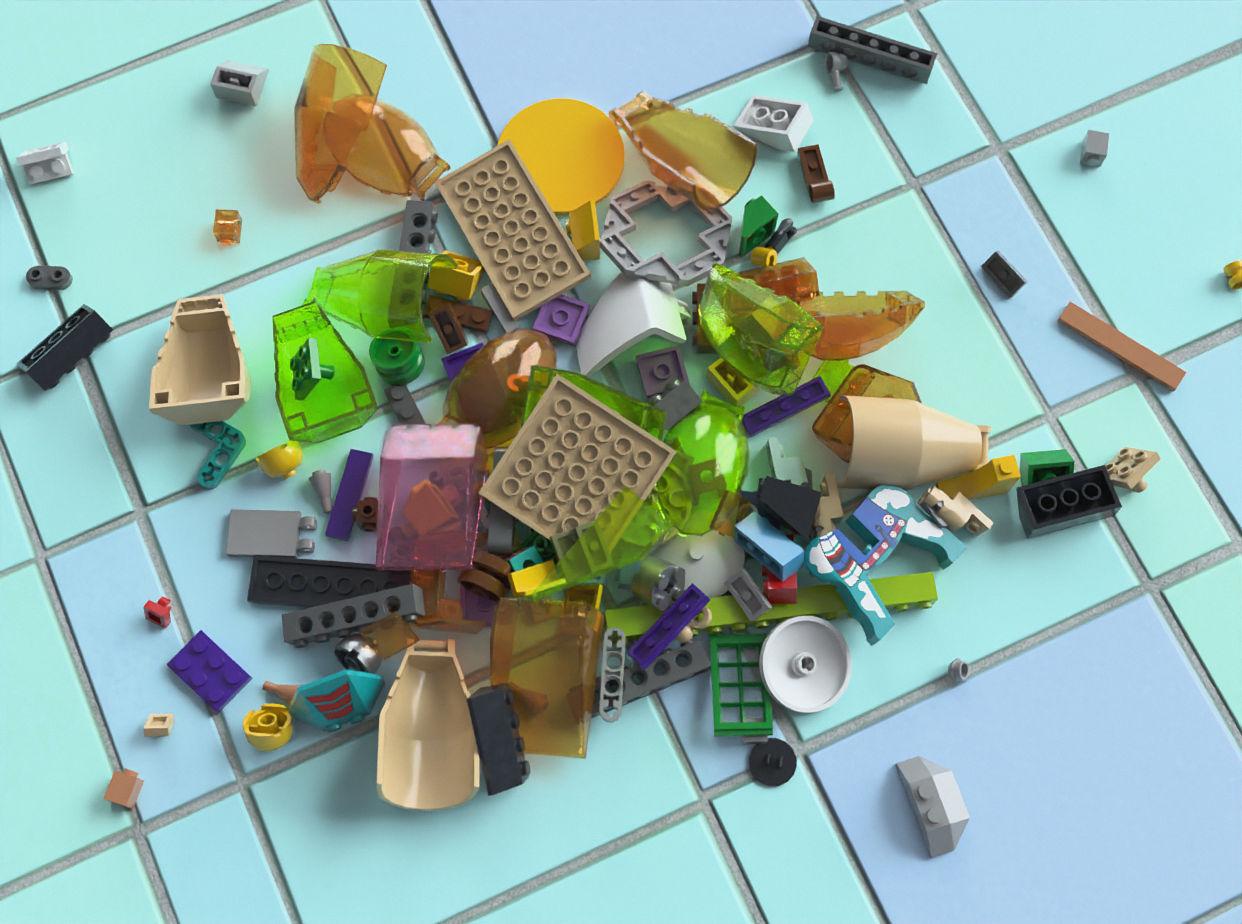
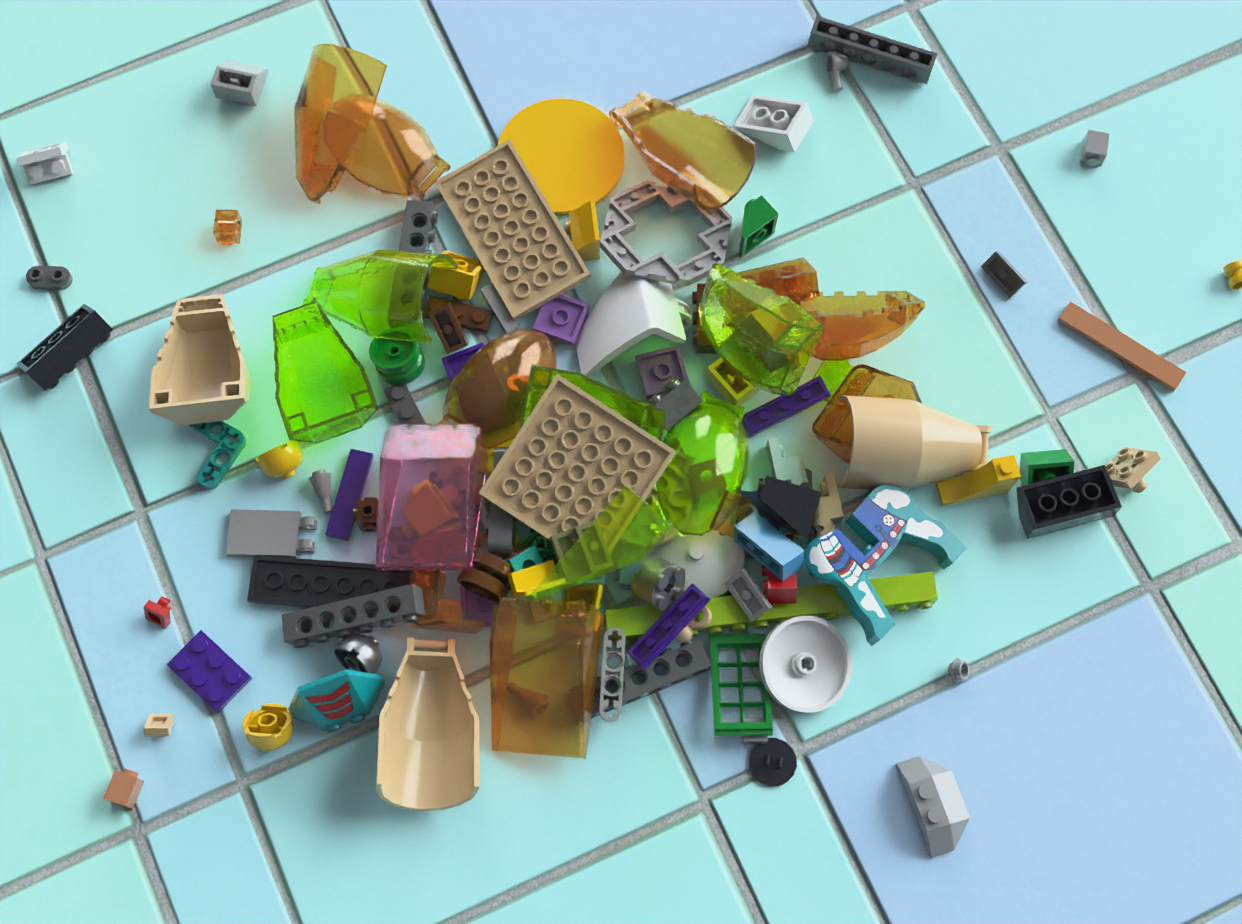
(283, 691): nougat cone -> none
(308, 370): green plate -> none
(390, 635): clear orange piece -> none
(498, 738): black slope -> none
(768, 255): piece -> none
(815, 174): reddish brown plate -> none
(954, 512): tan plate -> none

